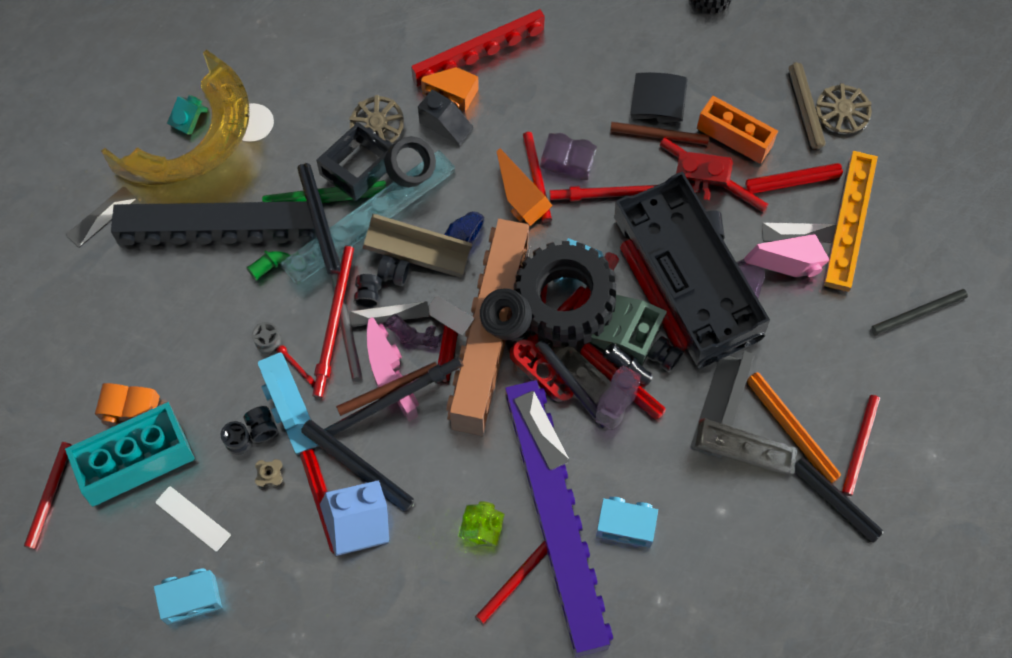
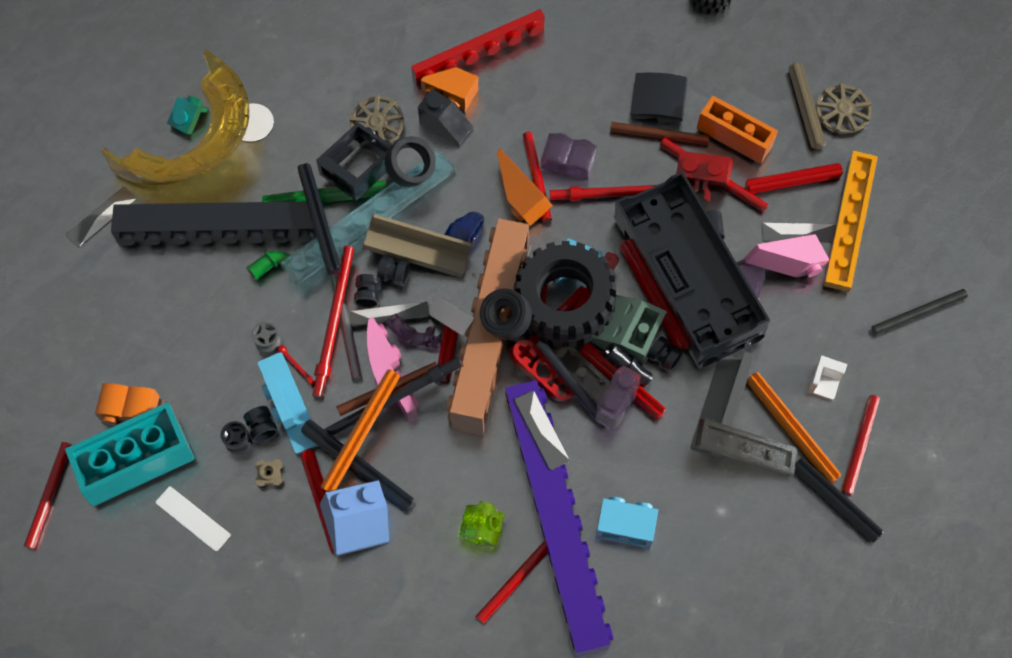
(187, 596): medium azure brick -> none
(360, 431): none -> orange axle
(826, 378): none -> white panel

